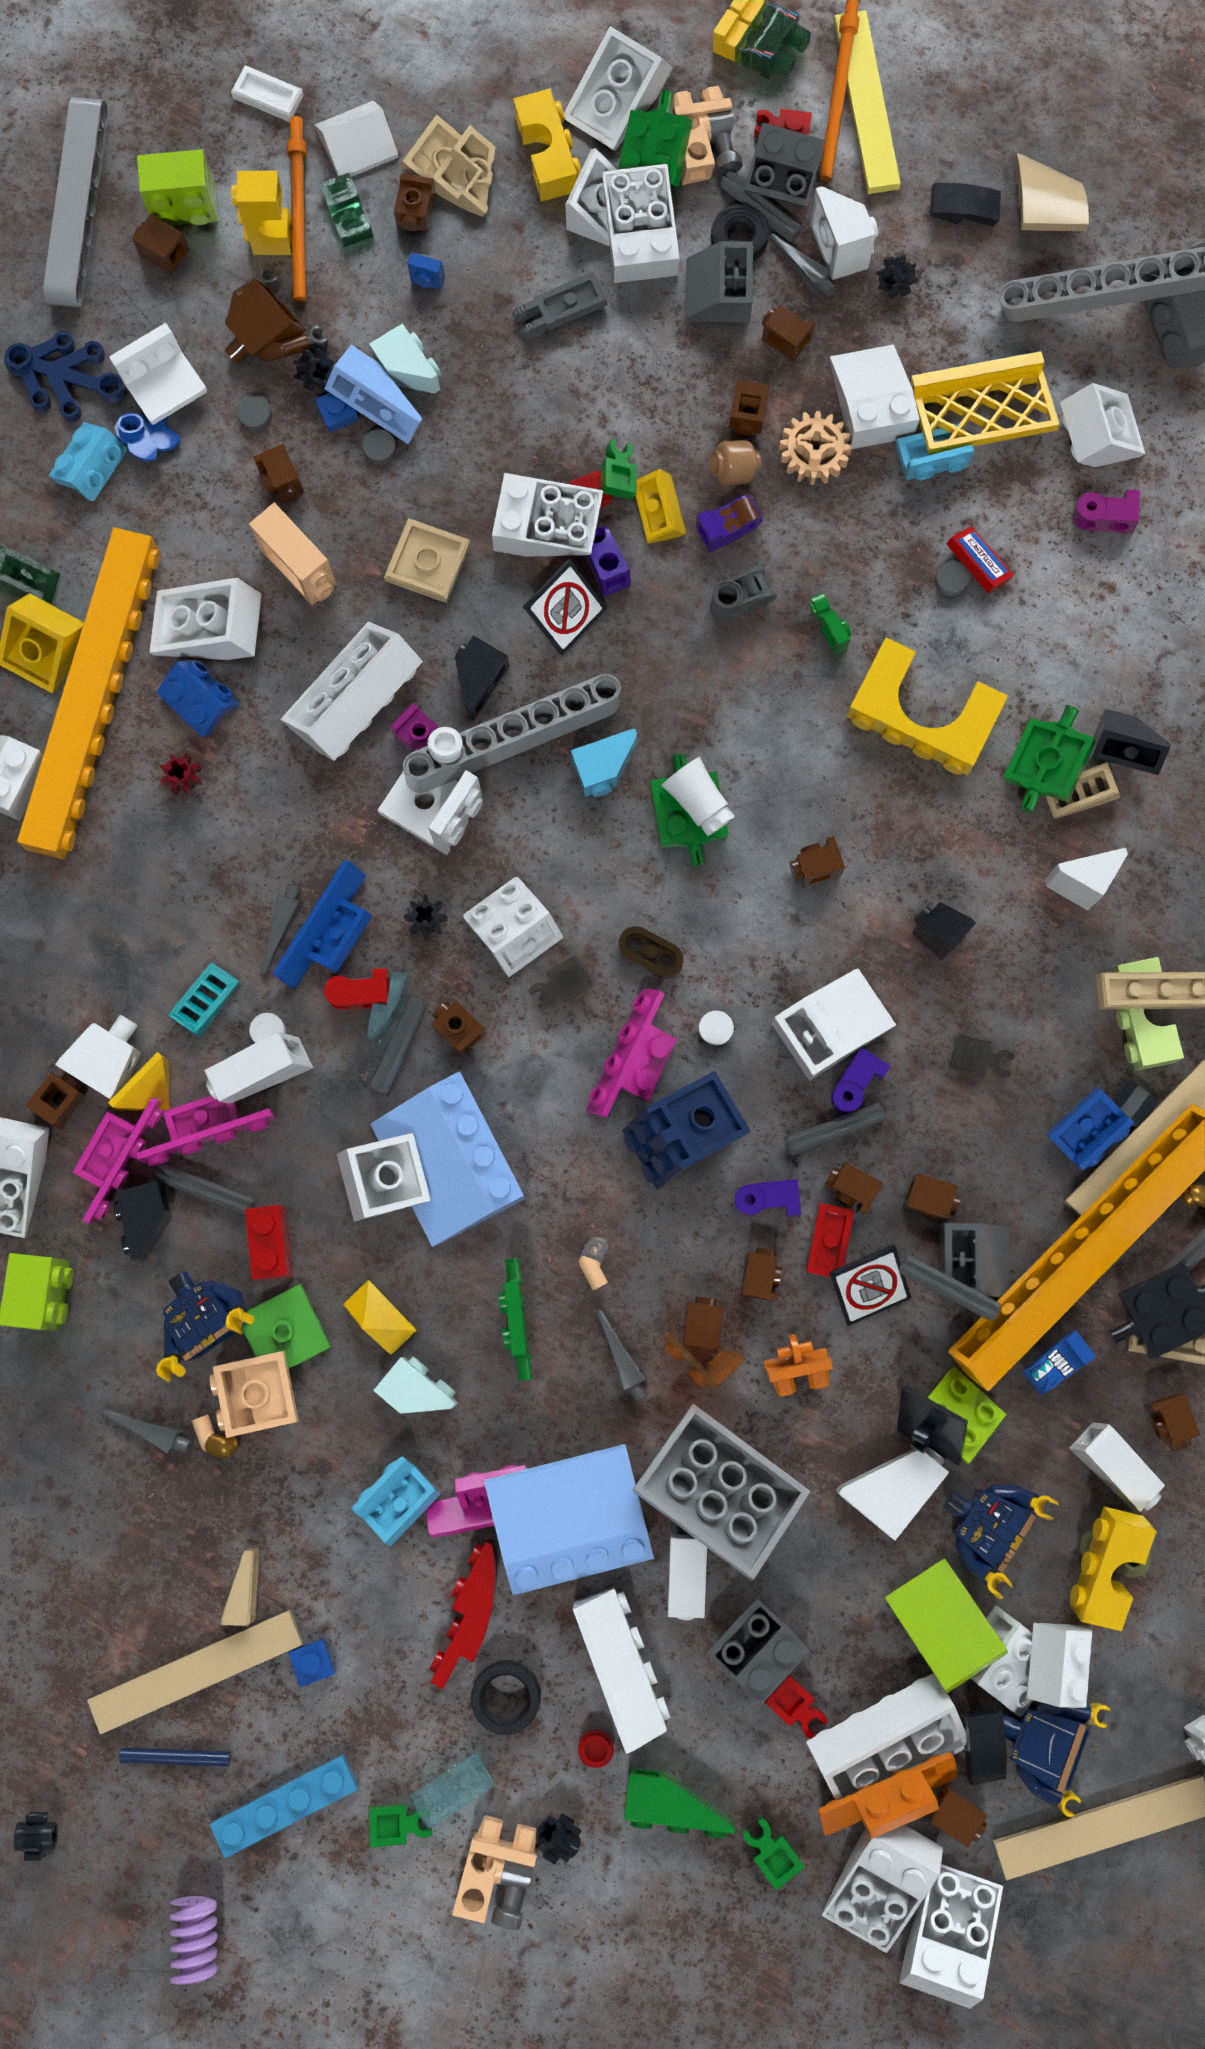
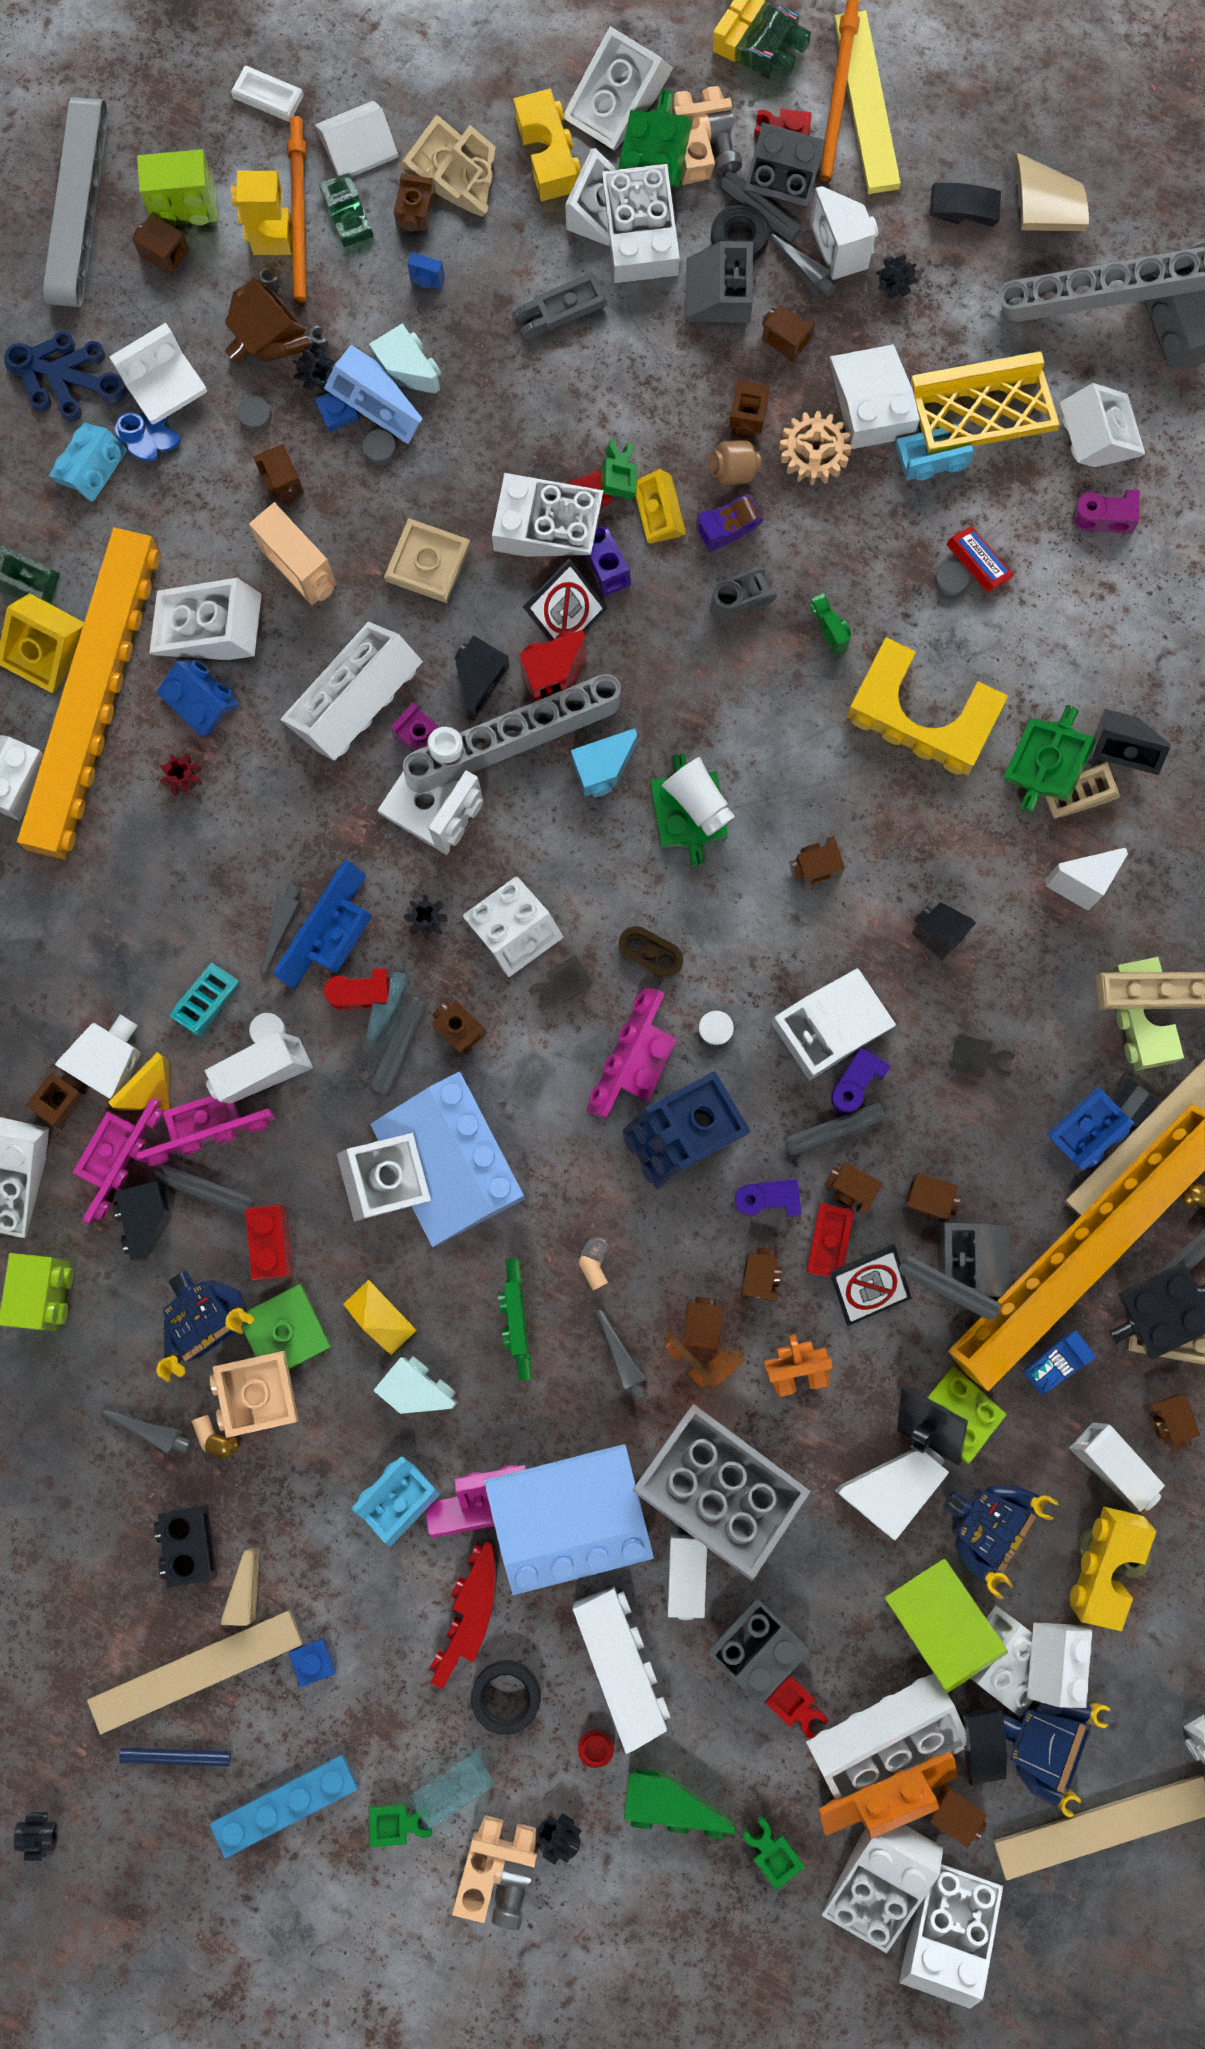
(195, 1940): lavender piece -> none
(196, 1545): none -> black brick
(553, 665): none -> red slope

